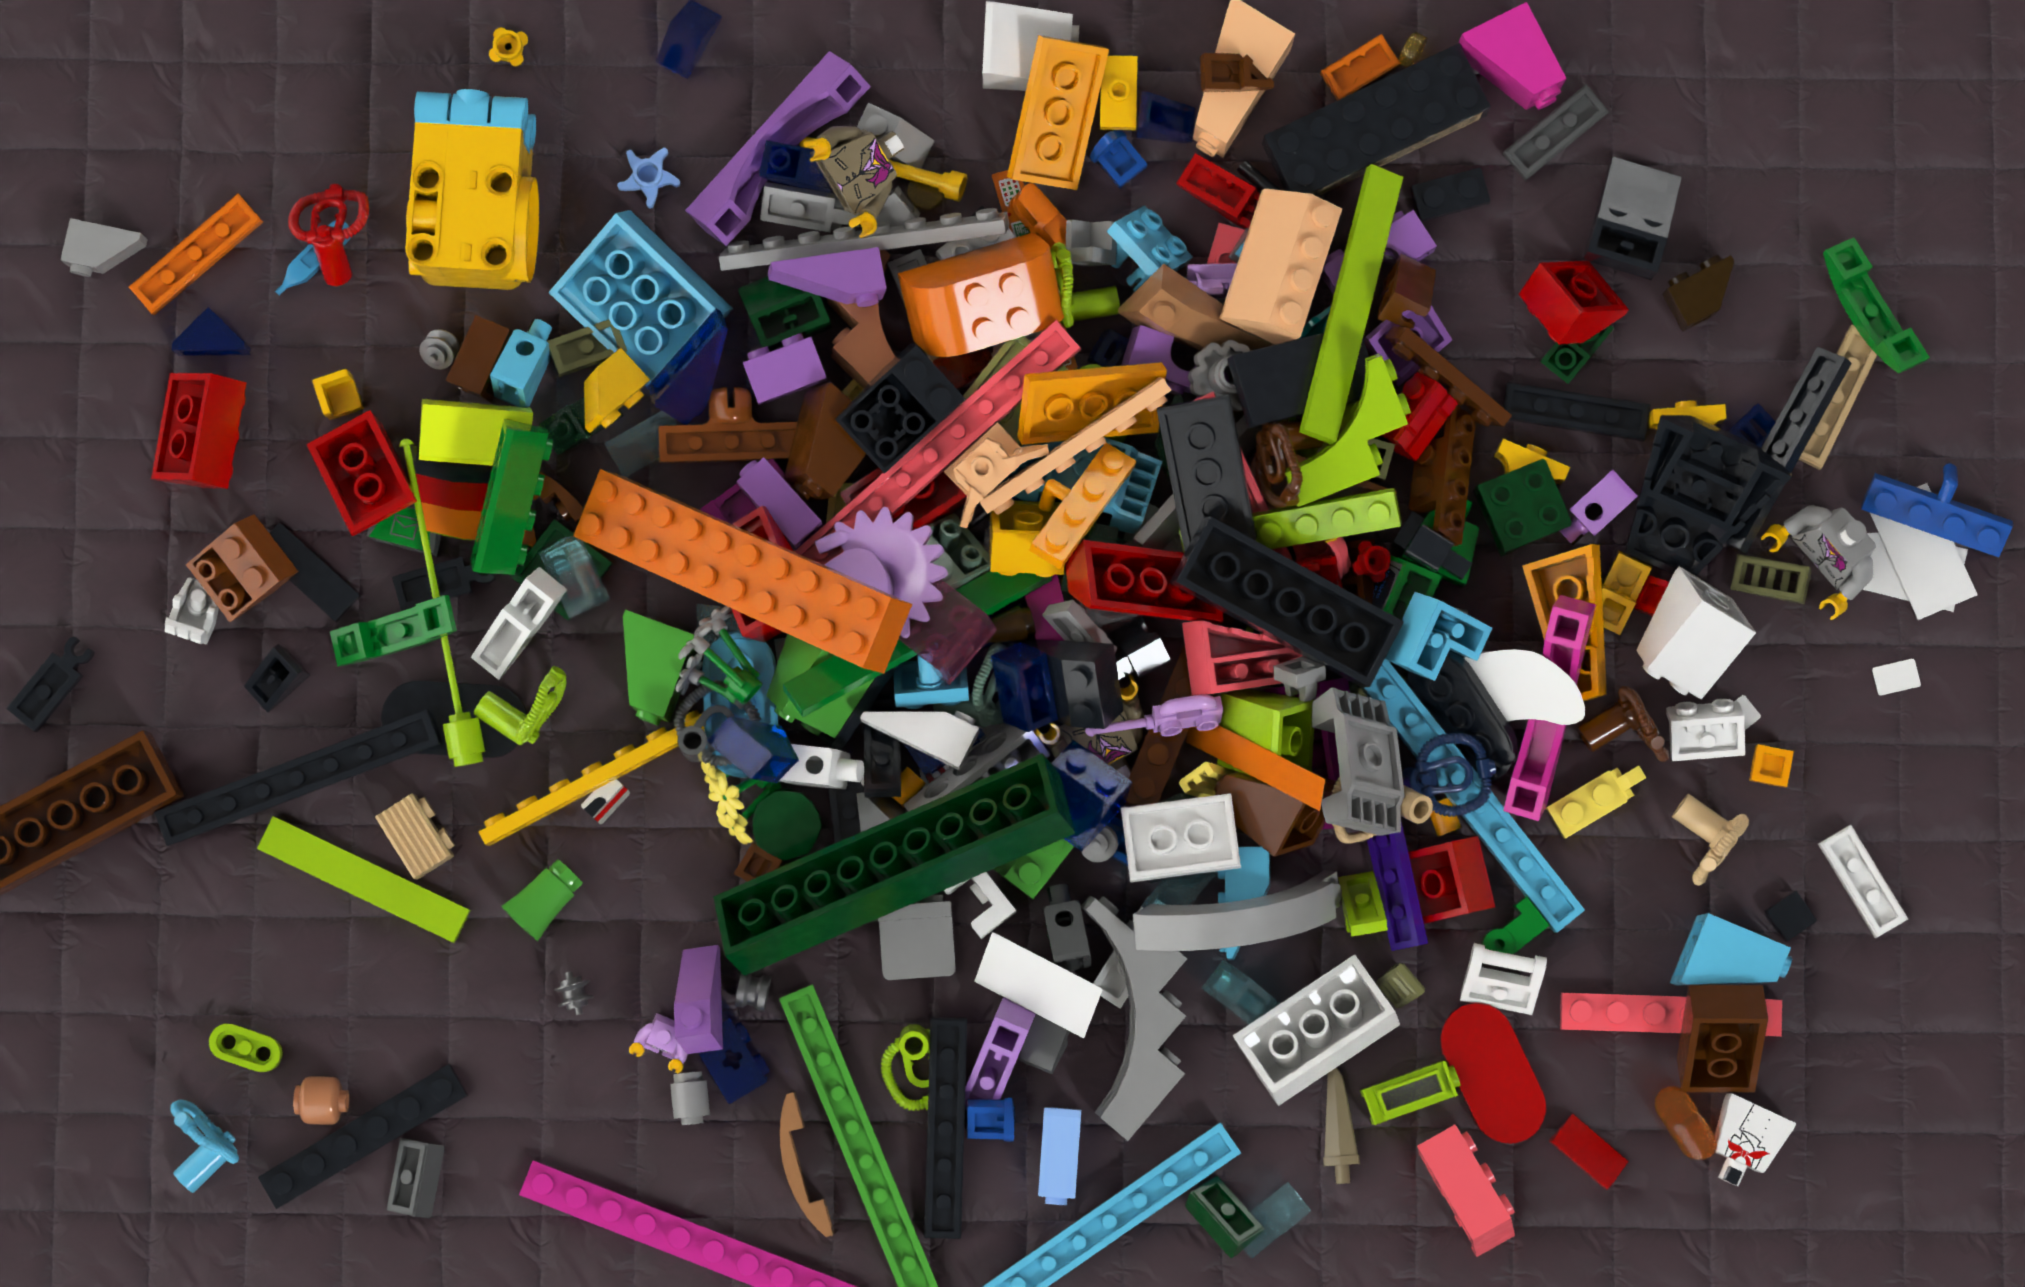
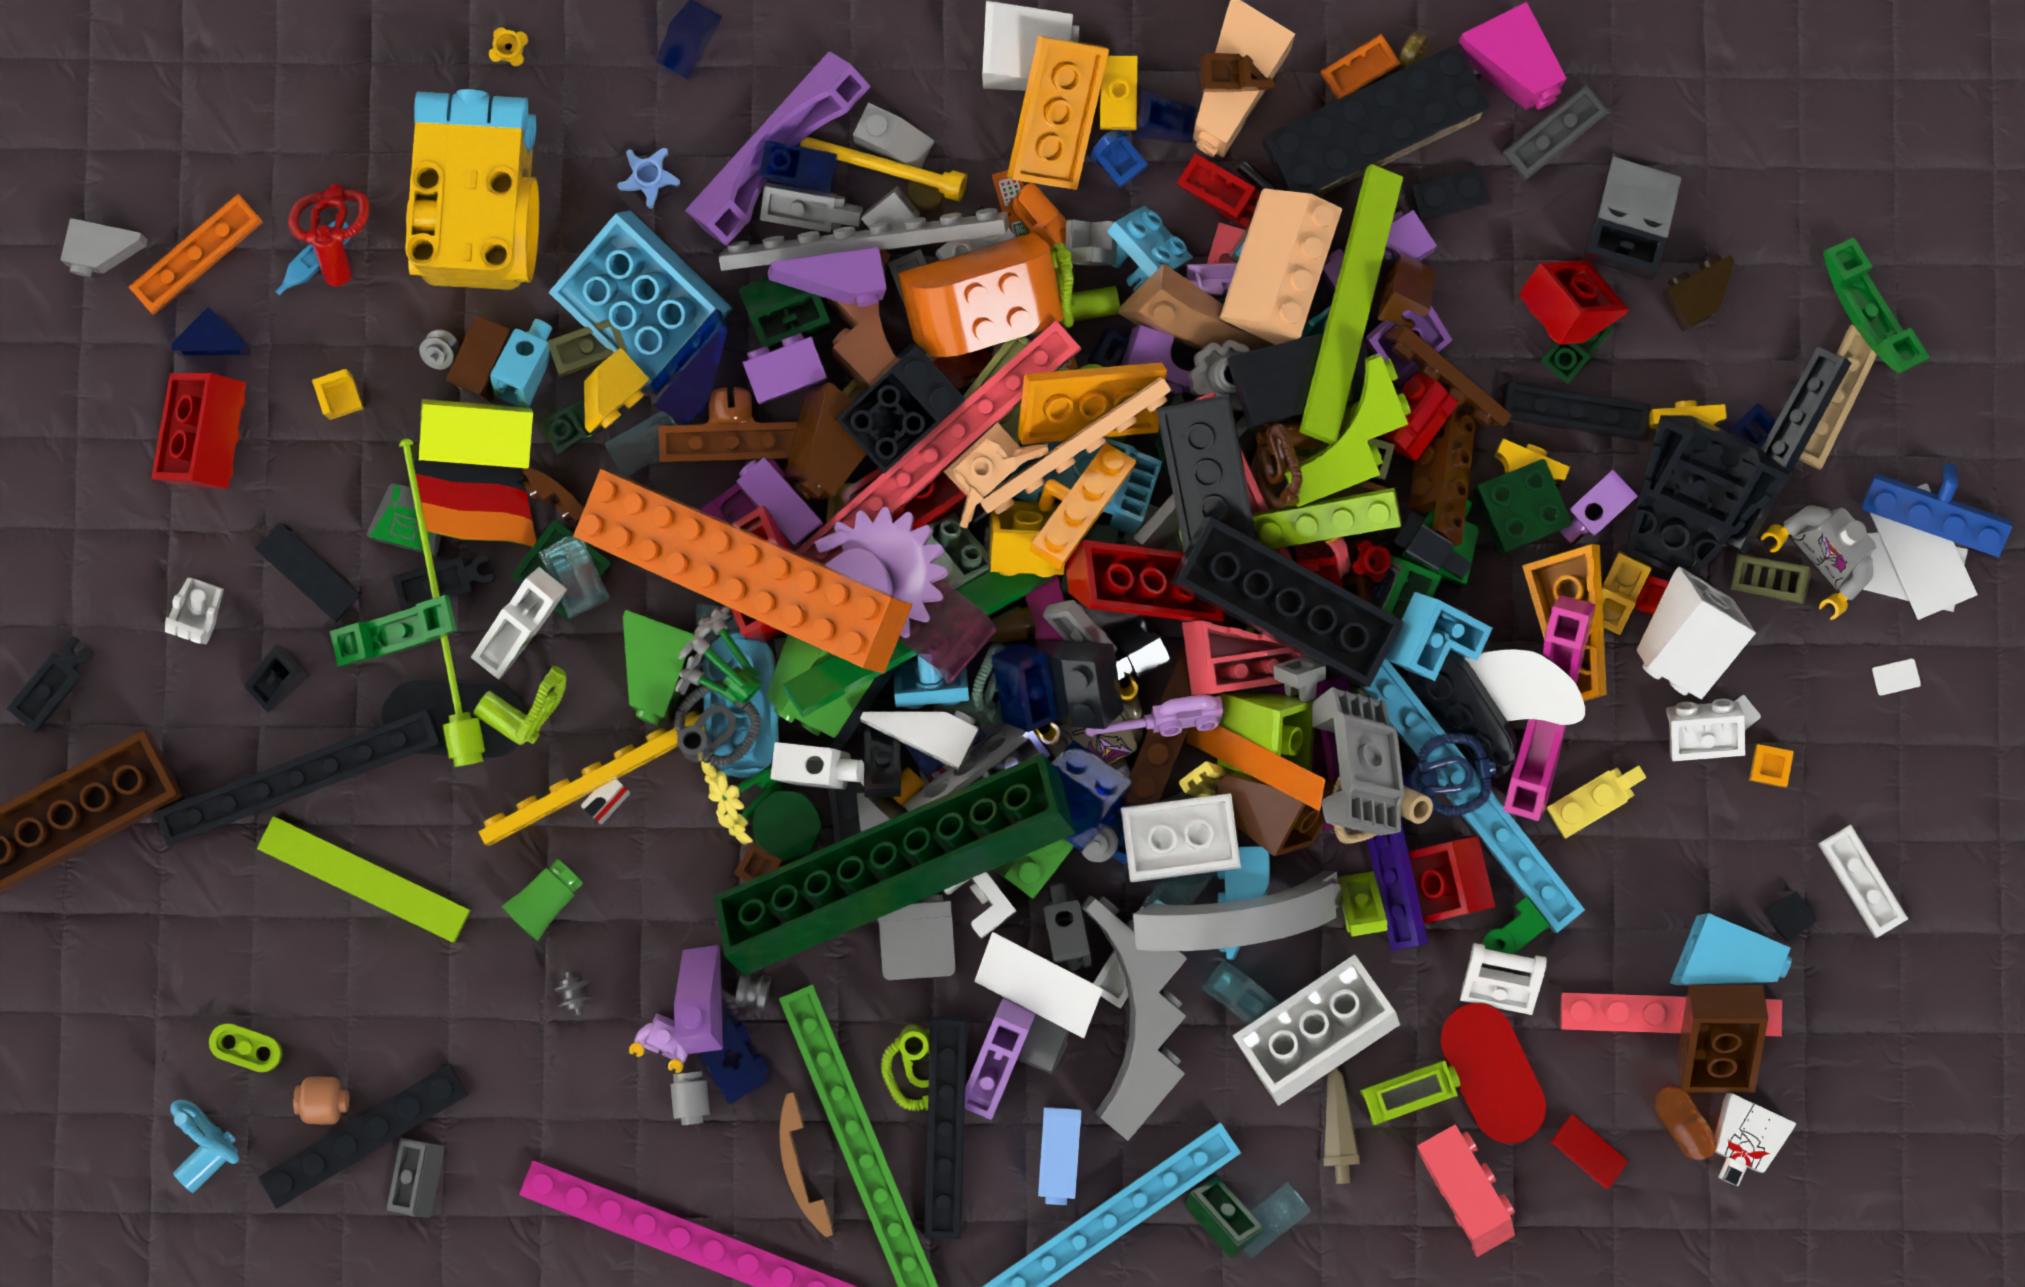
(241, 567): dark orange slope -> none
(362, 472): red slope -> none
(415, 835): tan brick -> none
(510, 497): green slope -> none
(755, 748): clear blue slope -> none
(857, 170): dark tan torso -> none
(991, 1119): blue tile -> none
(1400, 985): olive slope -> none
(1442, 823): light orange hinge -> none
(1618, 719): reddish brown piece -> none
(1714, 829): tan piece -> none

